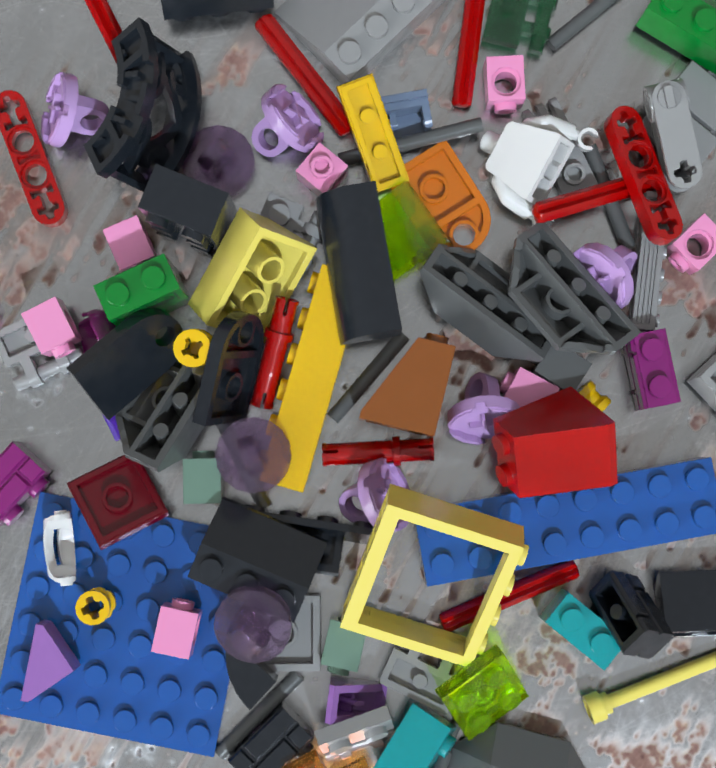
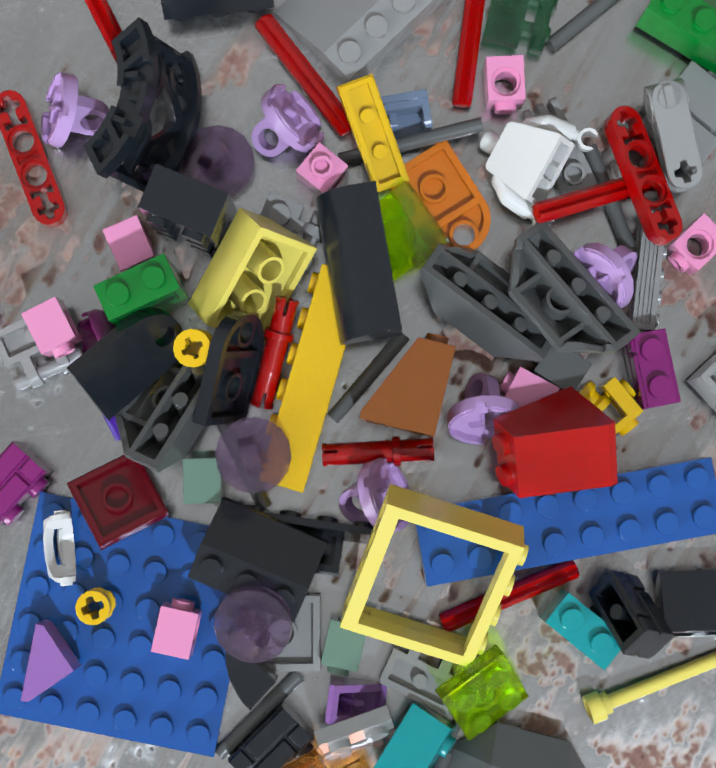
(622, 401): none -> yellow bracket

